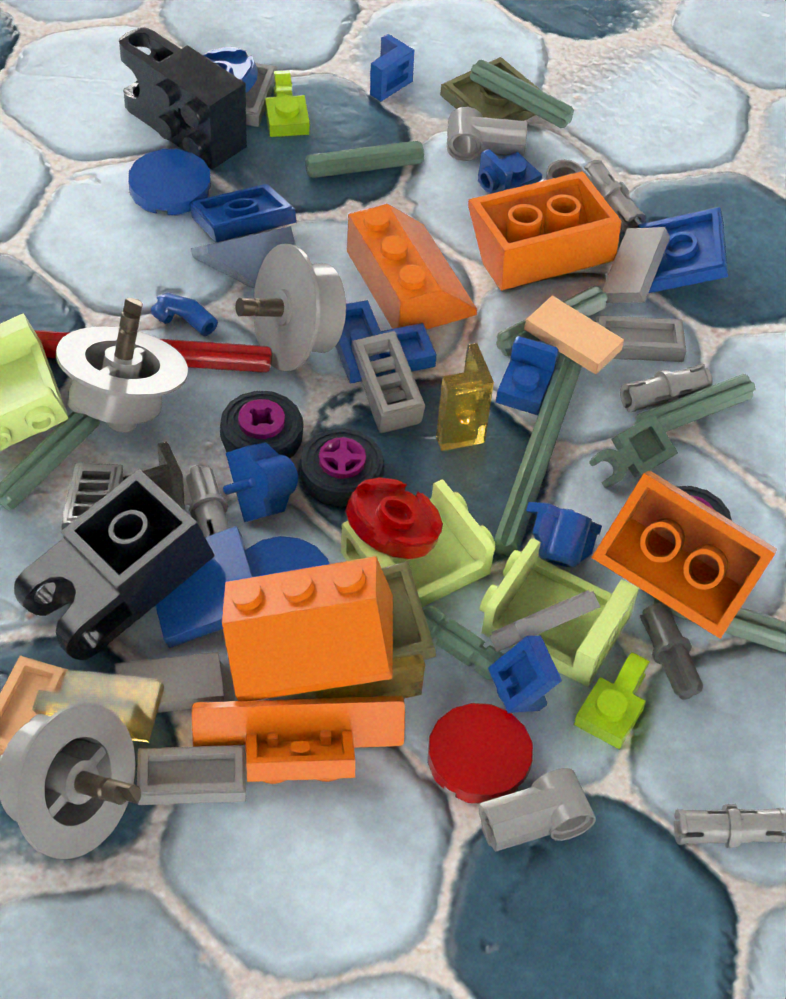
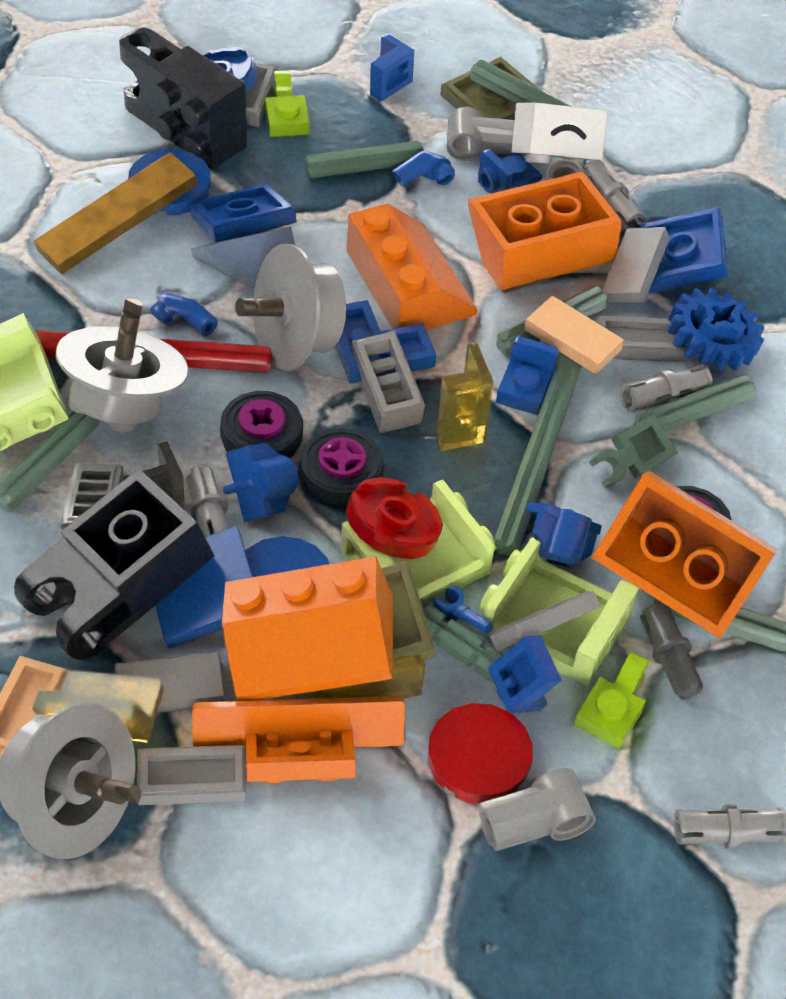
(115, 213): none -> pearl gold tile
(426, 165): none -> blue arm
(458, 610): none -> blue hand
(559, 132): none -> white brick
(715, 329): none -> blue gear

